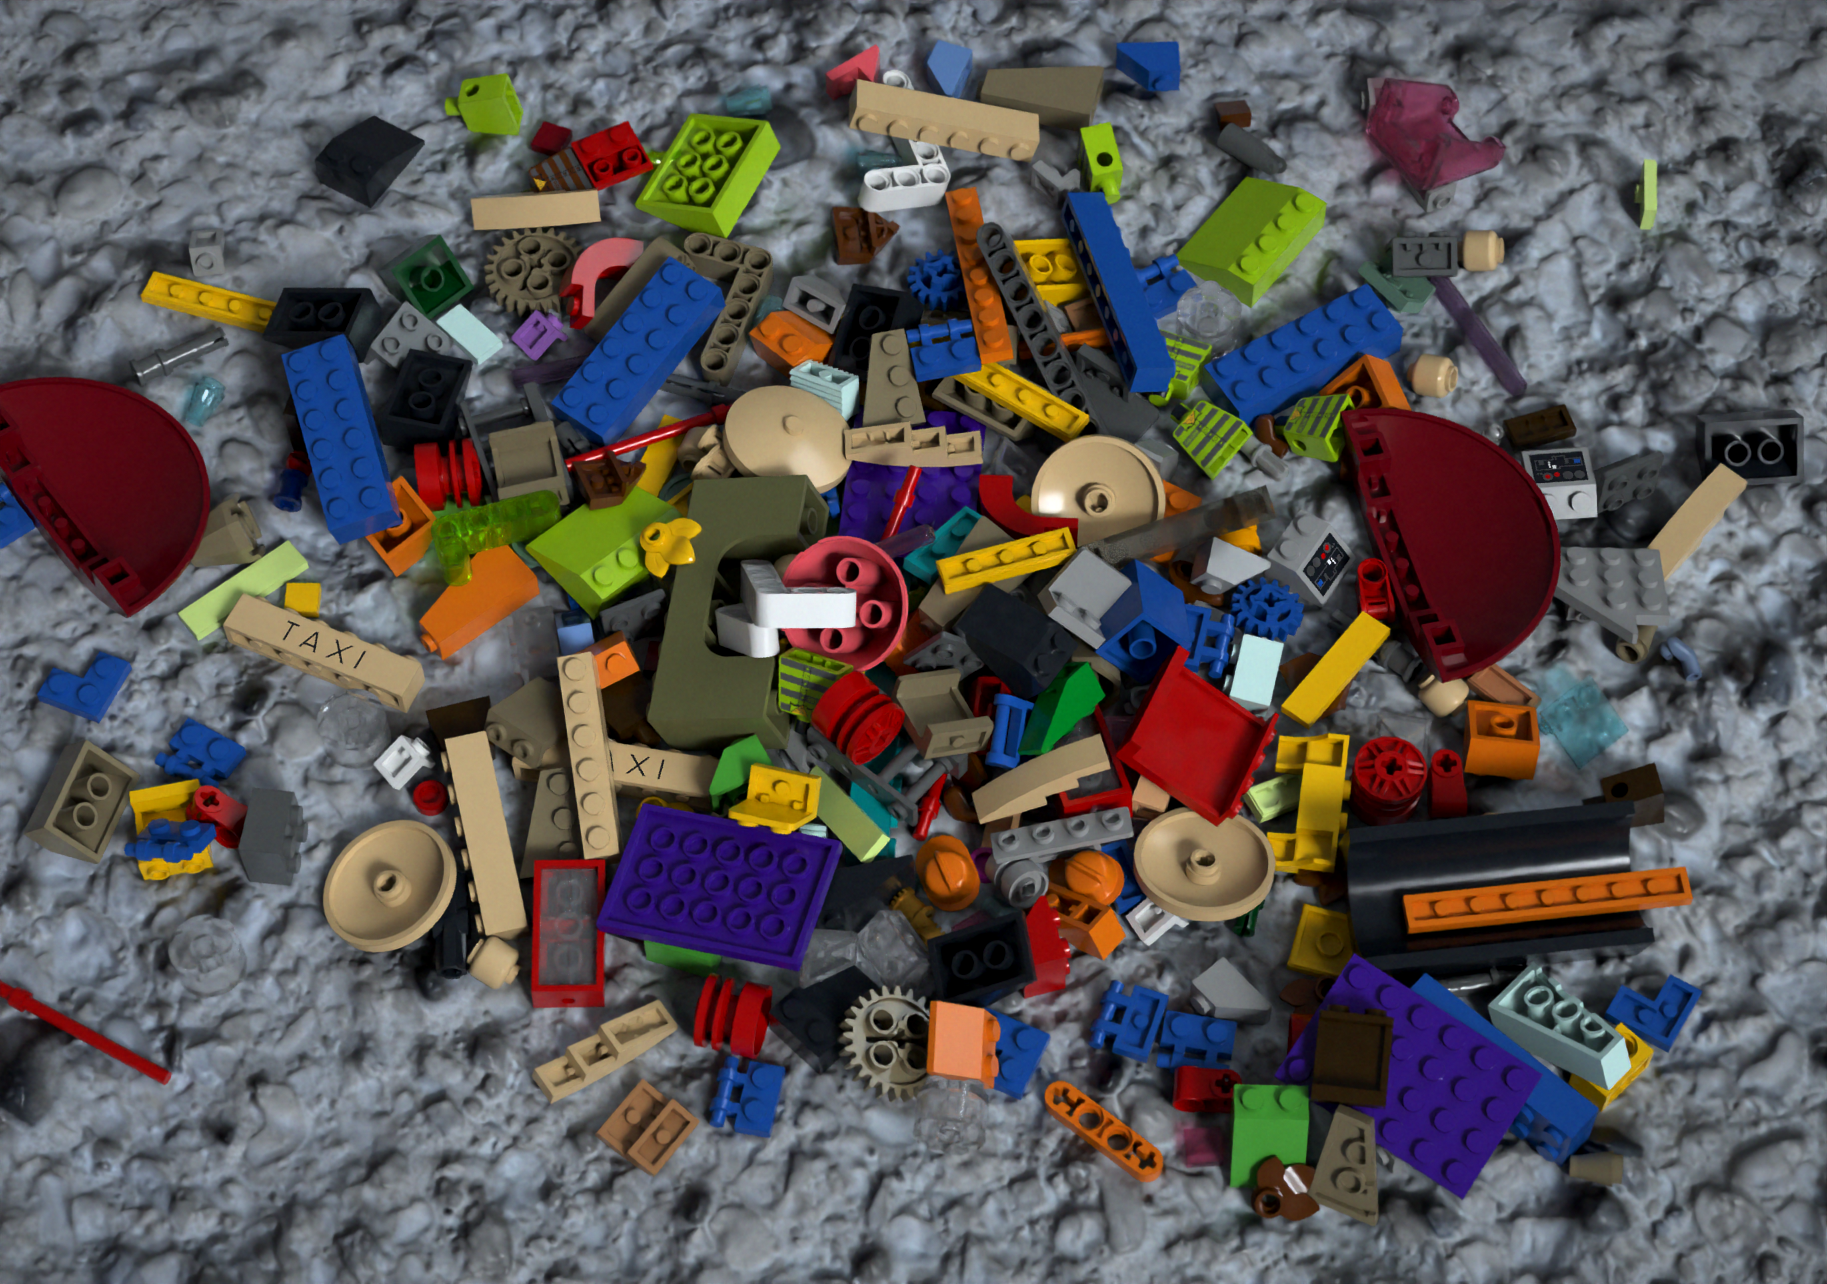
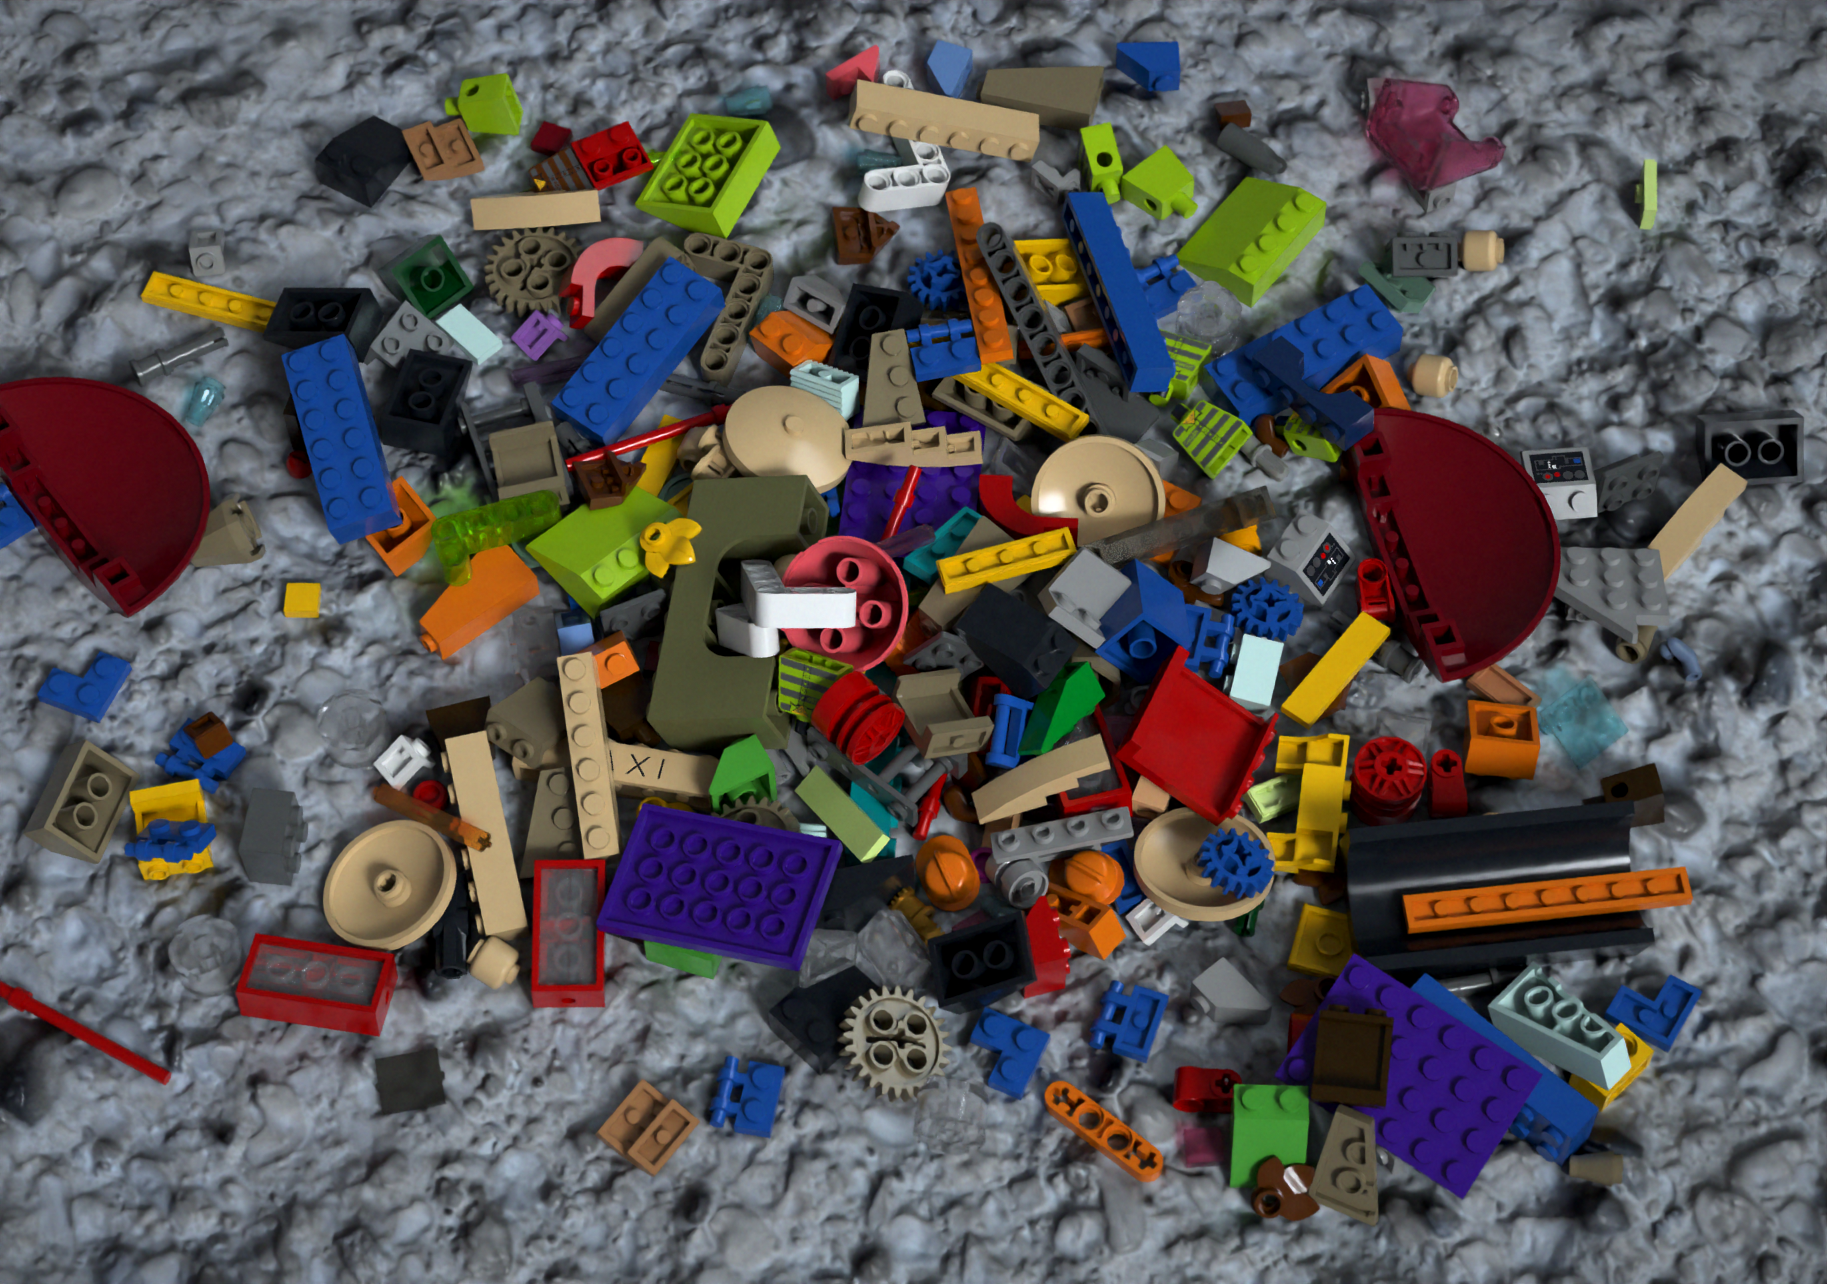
(208, 735): none -> reddish brown slope
(222, 811): red piece -> none
(255, 580): yellowish green tile -> none
(290, 490): clear blue bush -> none
(317, 984): none -> brick
(324, 651): tan brick -> none
(410, 1081): none -> clear smoke piece
(432, 817): none -> clear orange axle
(443, 150): none -> medium nougat slope
(448, 474): red wheel -> none
(606, 1051): tan slope -> none
(725, 1014): red wheel -> none
(778, 799): yellow bracket -> none
(962, 1043): orange slope -> none
(1160, 186): none -> lime torso
(1197, 1036): blue plate -> none
(1235, 863): none -> blue gear
(1338, 416): none -> dark blue arch
(1443, 697): tan head -> none
(1480, 335): clear purple axle -> none
(1539, 428): dark brown plate -> none

